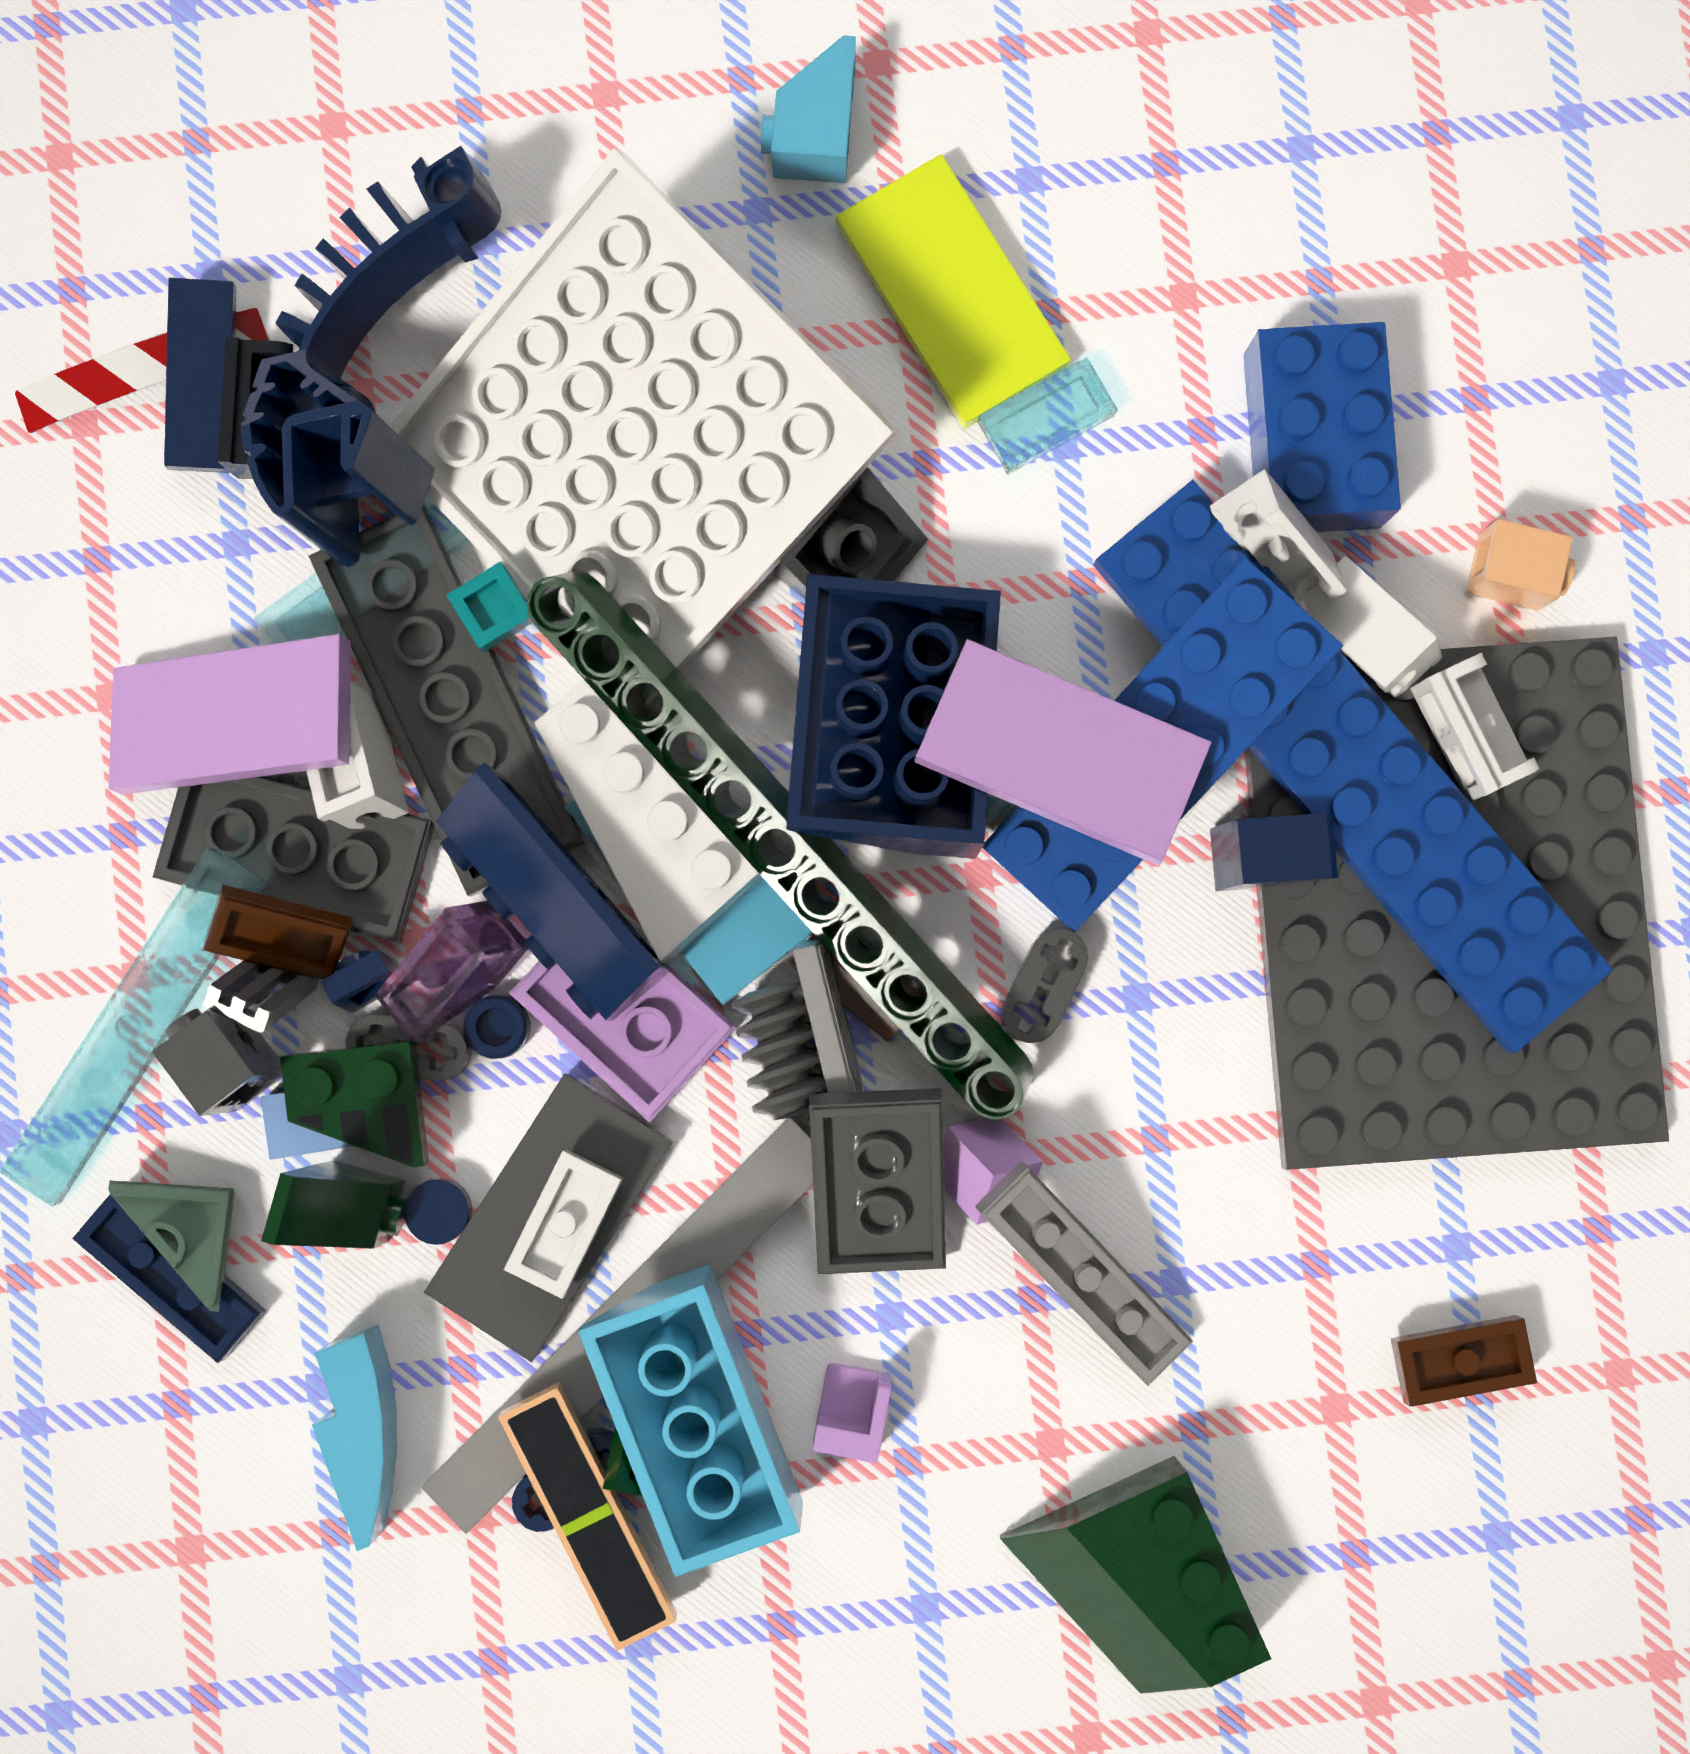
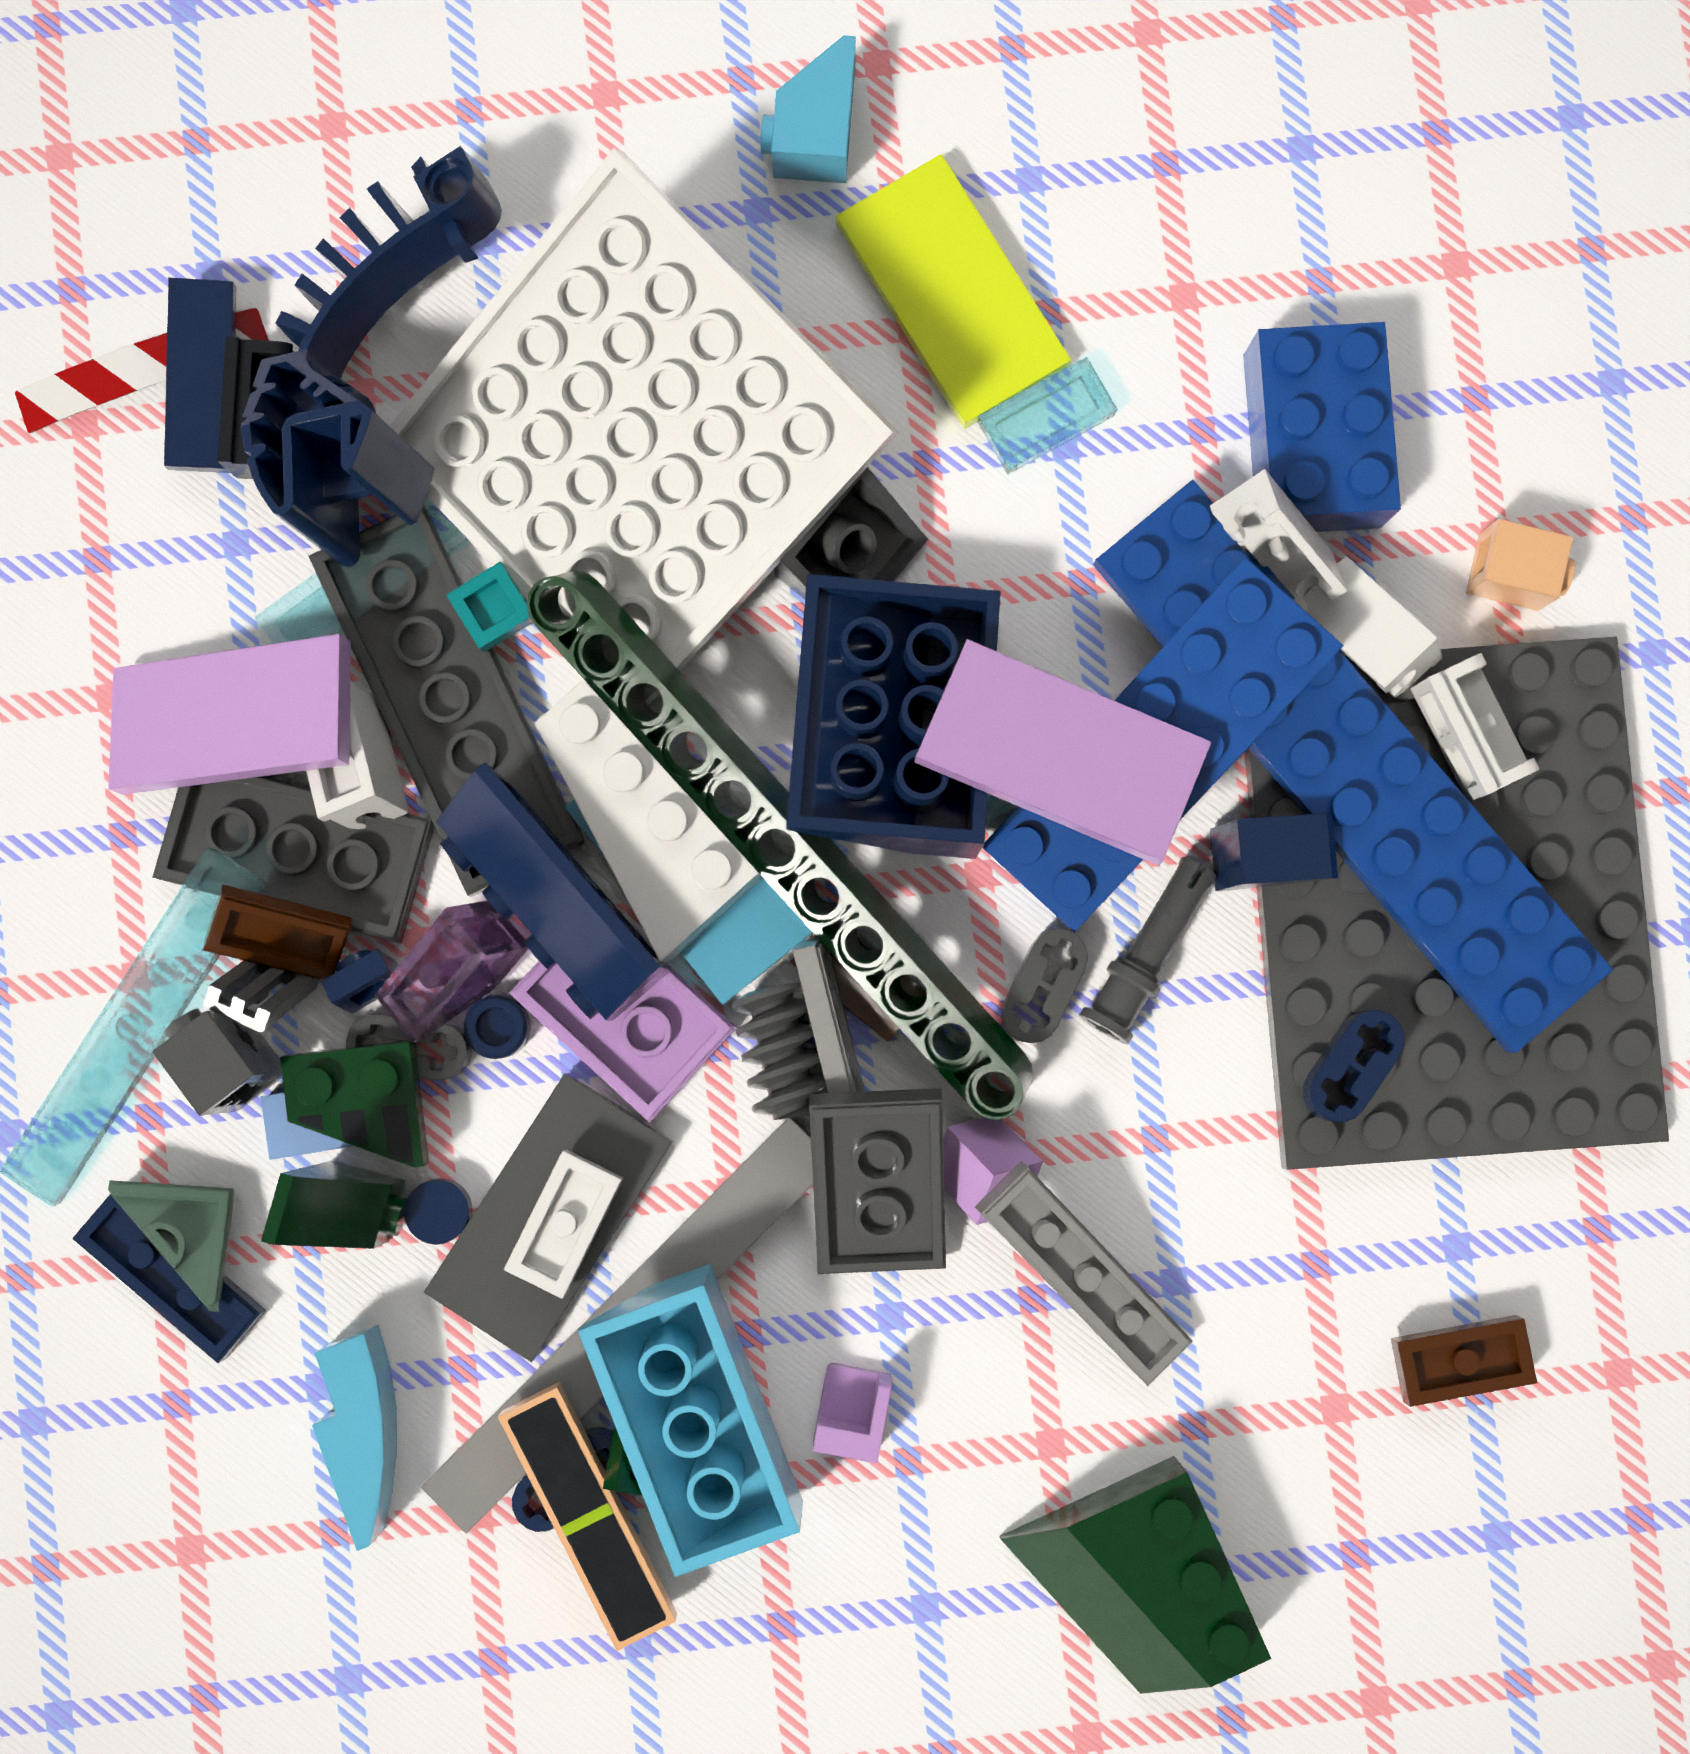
(1135, 976): none -> dark grey pin
(1366, 1074): none -> dark blue beam

